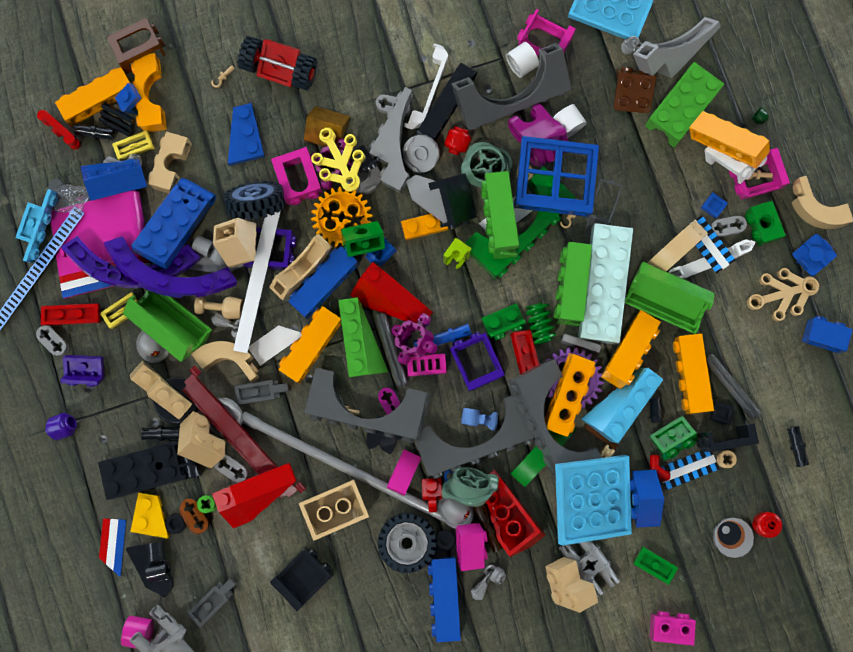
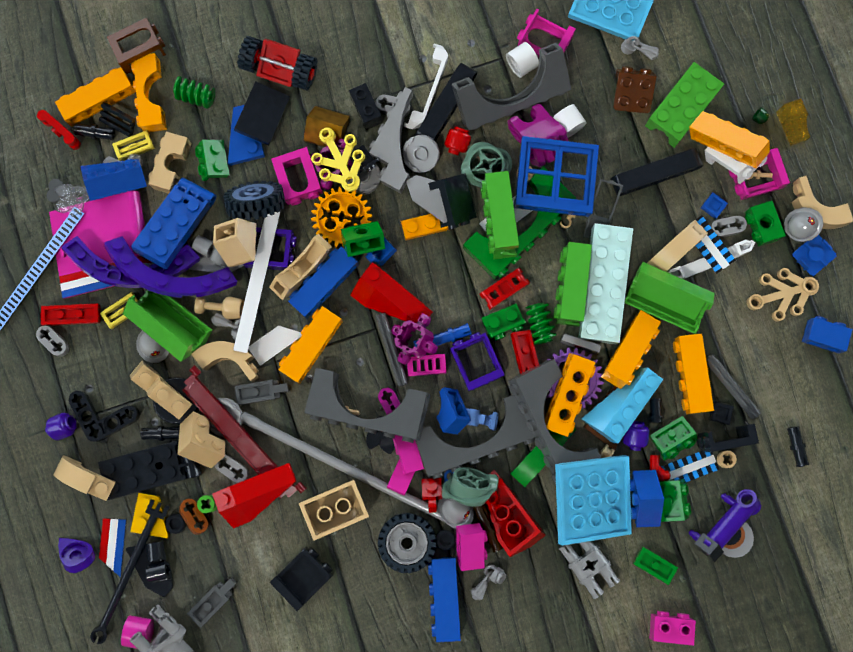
(34, 224): medium azure bracket -> none
(75, 554): none -> dark purple piece
(76, 476): none -> tan arch
(83, 370): dark purple bracket -> none
(101, 425): none -> black beam
(128, 98): blue bracket -> none
(154, 514): none -> black hinge
(193, 94): none -> green piece
(212, 159): none -> bracket
(223, 76): tan hand -> none
(261, 113): none -> black tile
(360, 344): bright green wedge -> none
(365, 106): none -> black brick
(408, 455): none -> dark pink slope
(452, 414): none -> blue arch
(458, 252): lime hinge -> none
(504, 288): none -> red plate
(567, 586): tan brick -> none
(636, 436): none -> dark purple head
(657, 171): none -> black beam
(673, 55): light grey arch -> none
(675, 501): none -> green bracket
(728, 525): none -> dark purple piece
(767, 524): red head -> none
(794, 121): none -> clear yellow arch
(803, 224): none -> light grey hat

